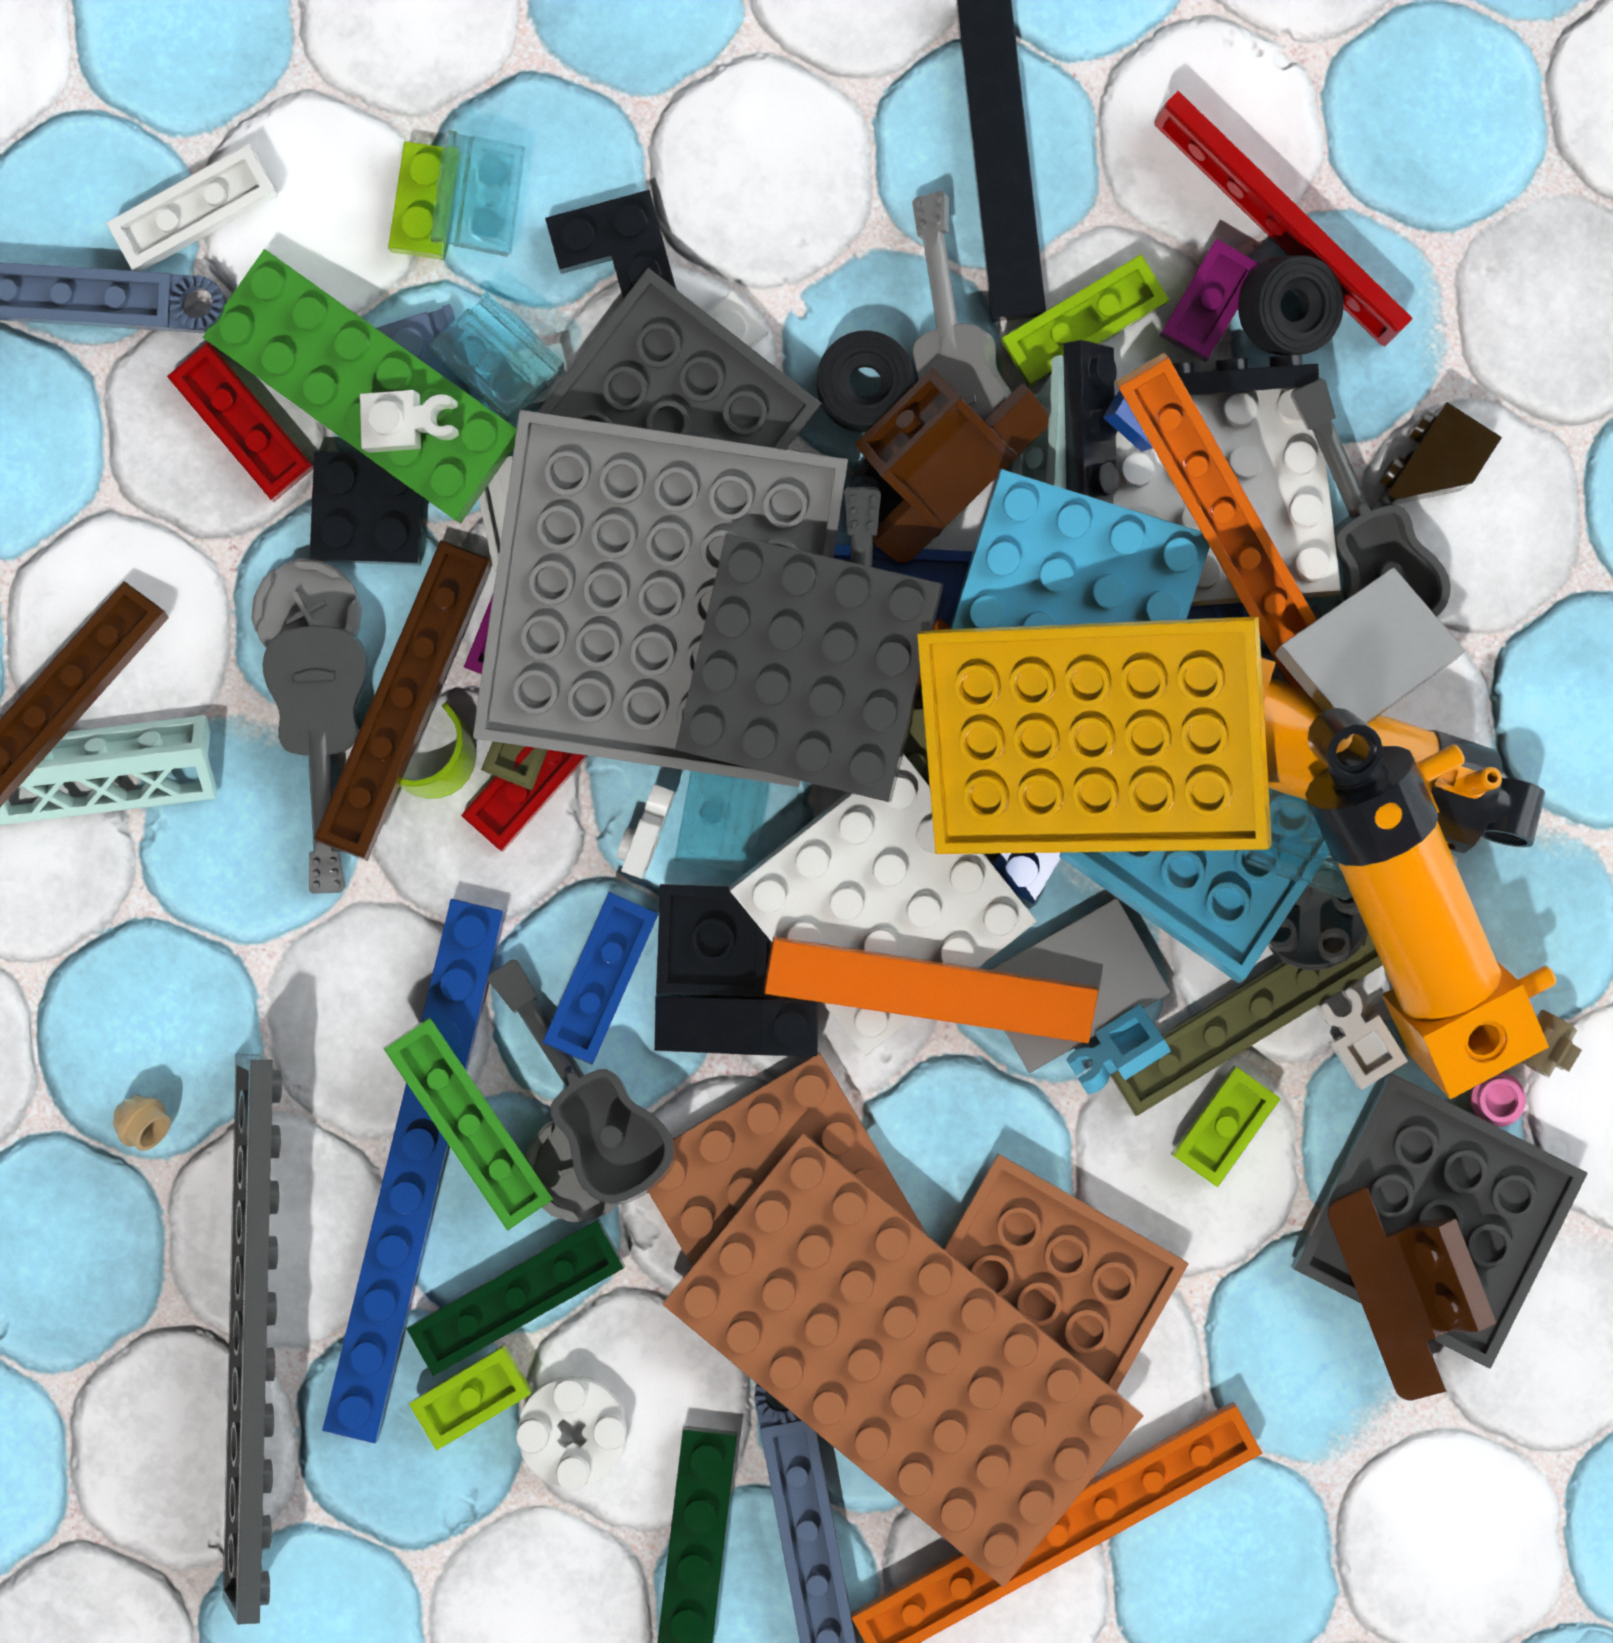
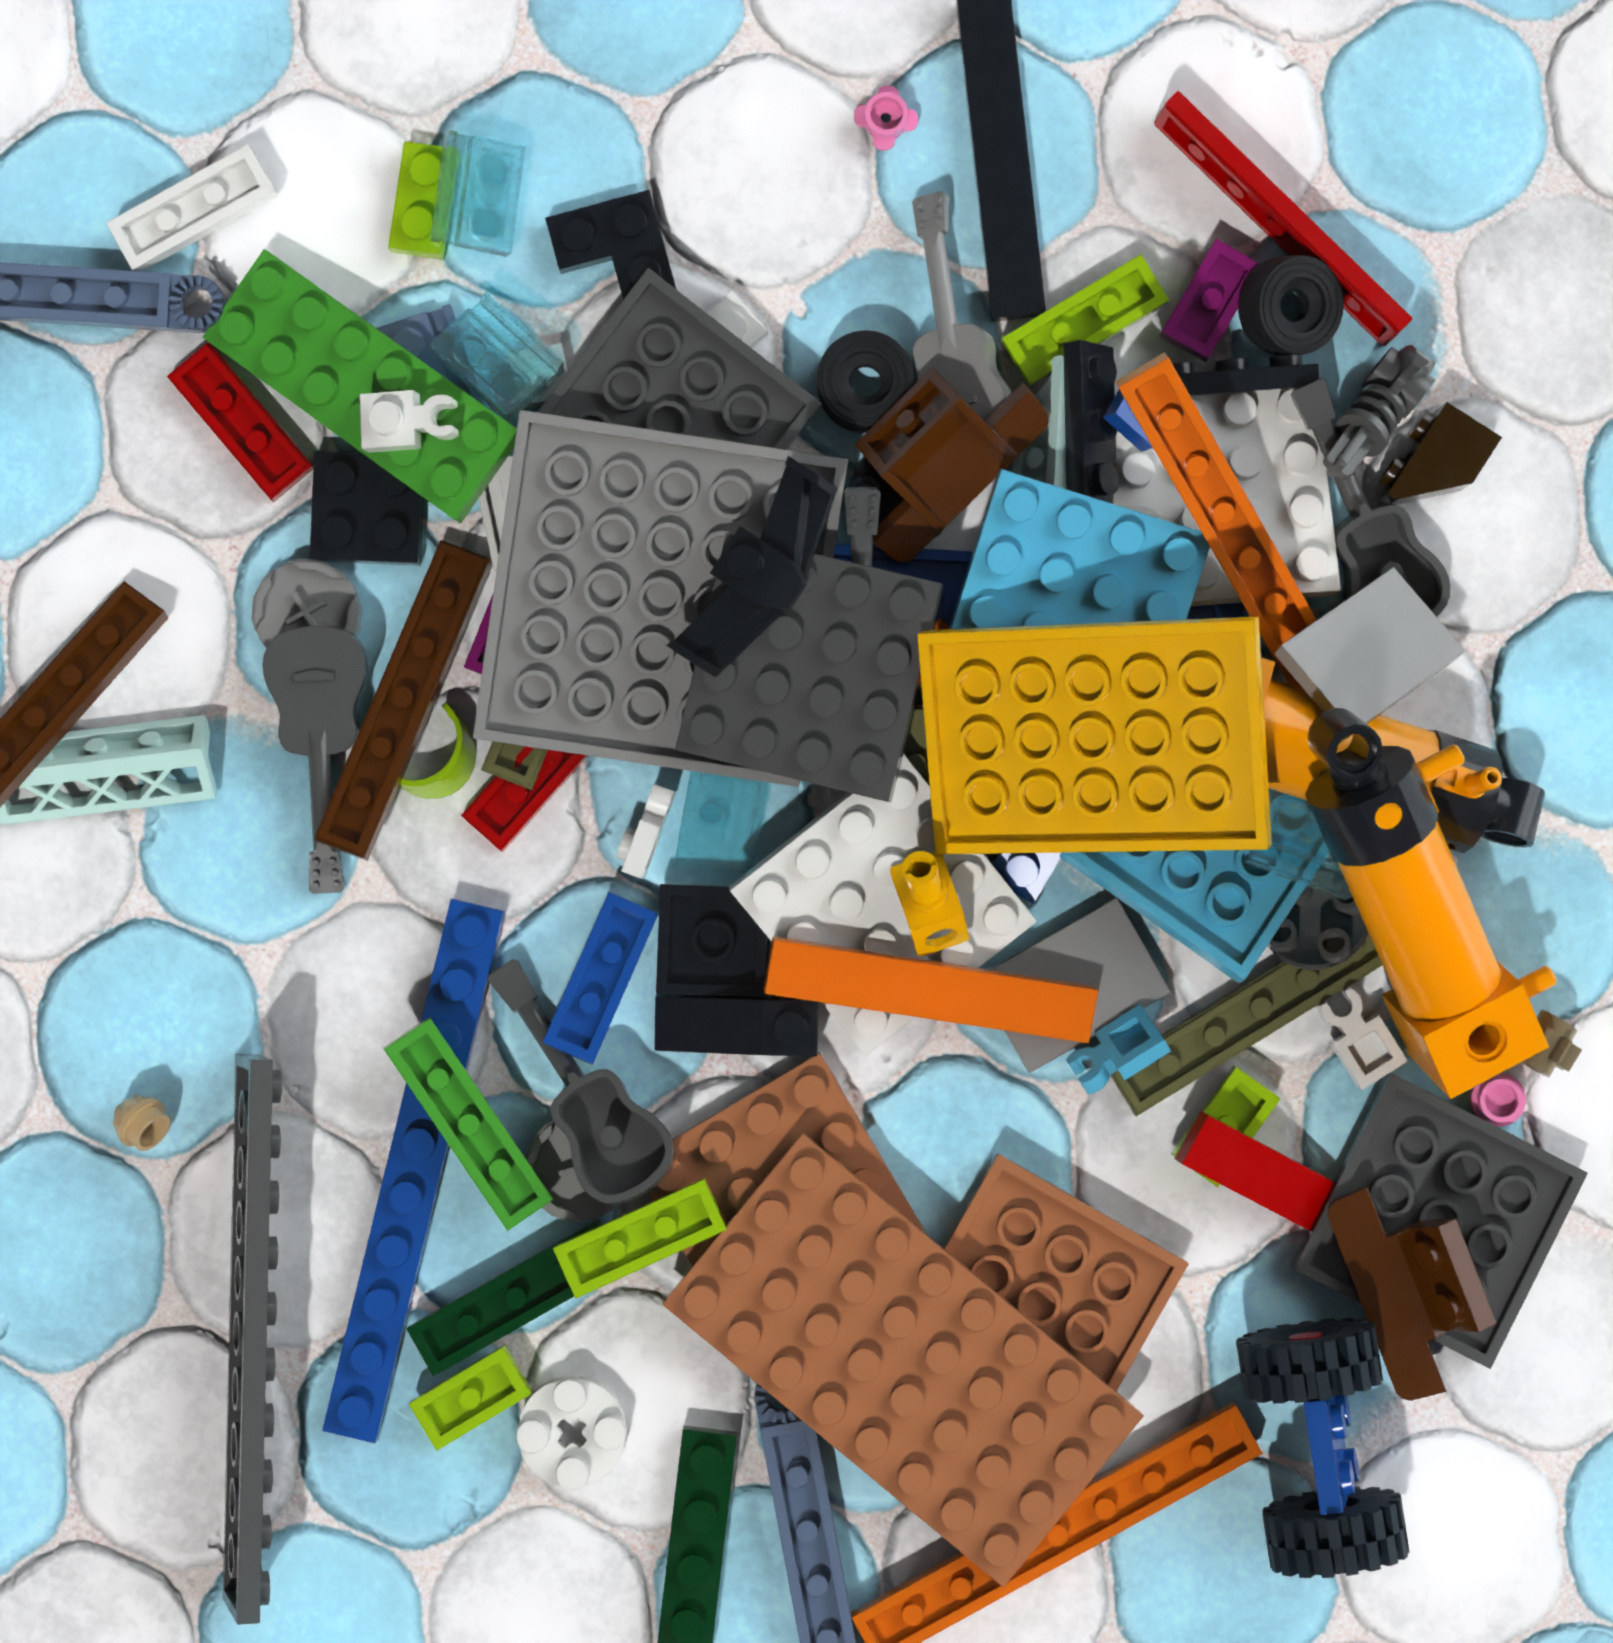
(640, 1238): none -> lime plate
(761, 572): none -> black plate
(886, 102): none -> bright pink plate
(929, 901): none -> yellow bracket
(1254, 1170): none -> red tile
(1341, 1524): none -> black plate
(1387, 398): none -> dark grey piece

